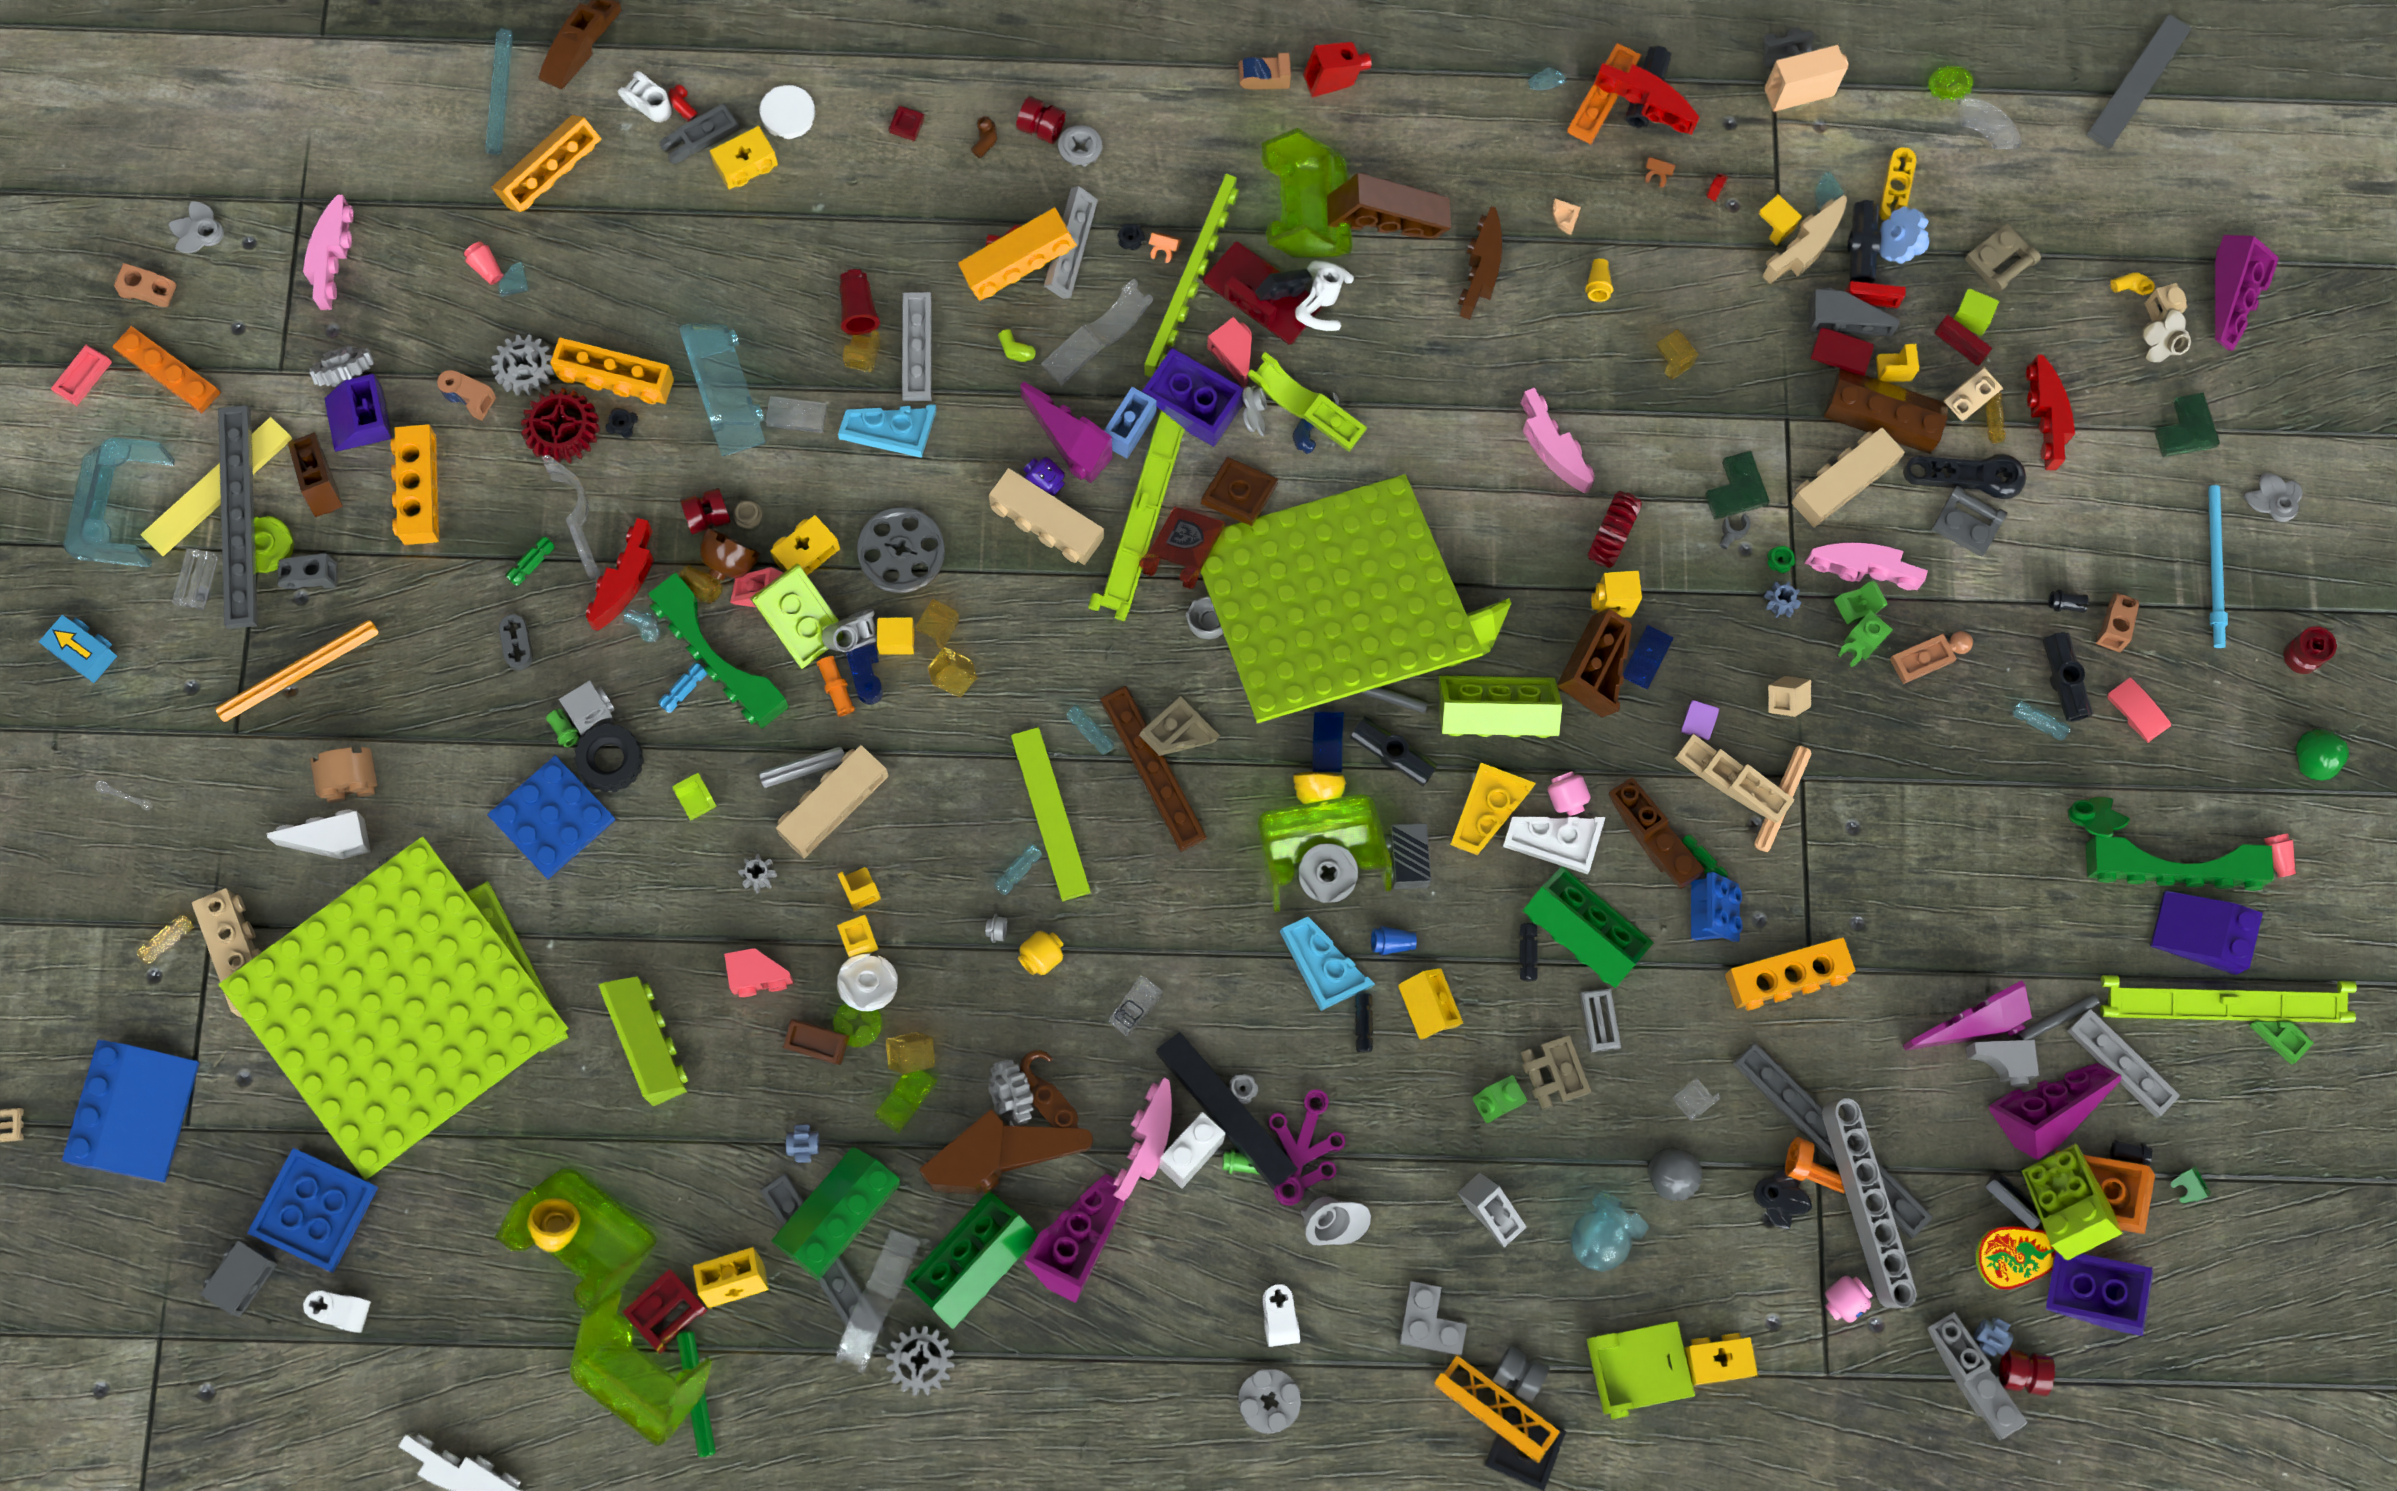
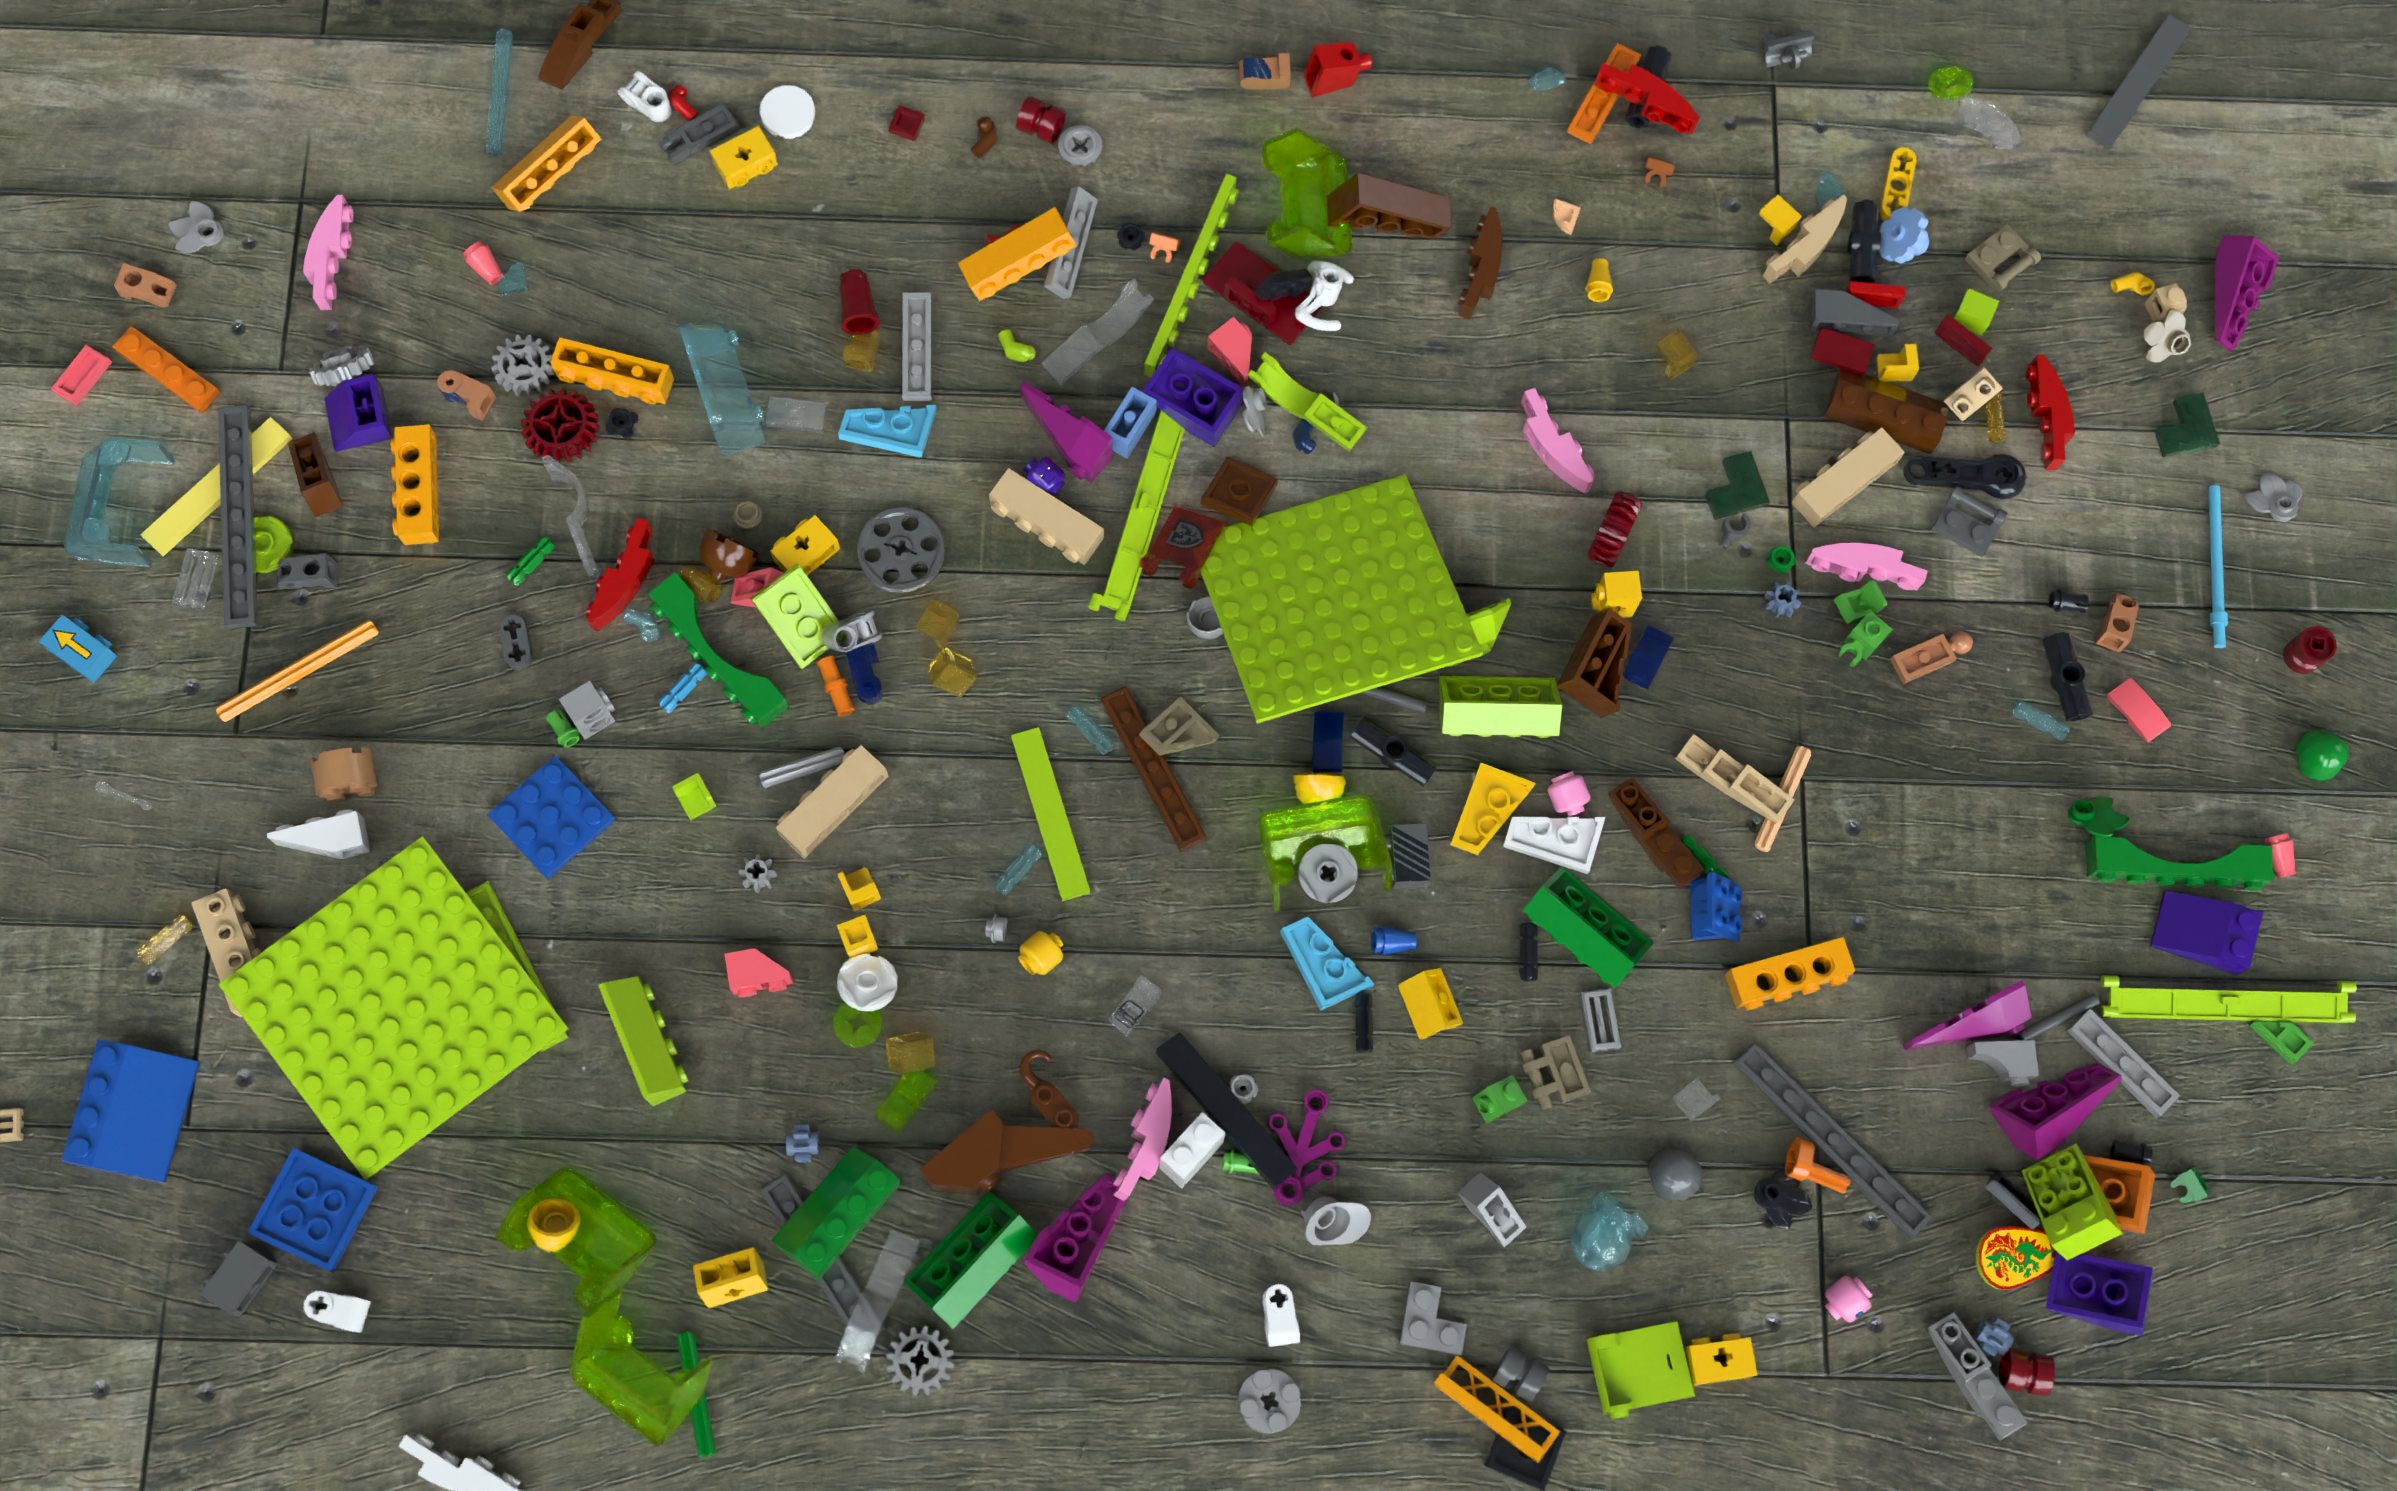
(602, 736): black tyre -> none
(657, 1303): dark red plate -> none
(695, 513): dark red wheel -> none
(816, 1041): reddish brown tile -> none
(895, 635): yellow panel -> none
(1010, 1093): light grey gear -> none
(1699, 720): medium lavender slope -> none
(1717, 186): red tile -> none
(1789, 696): tan panel -> none
(1805, 77): light nougat brick -> none
(1880, 1213): light grey beam -> none

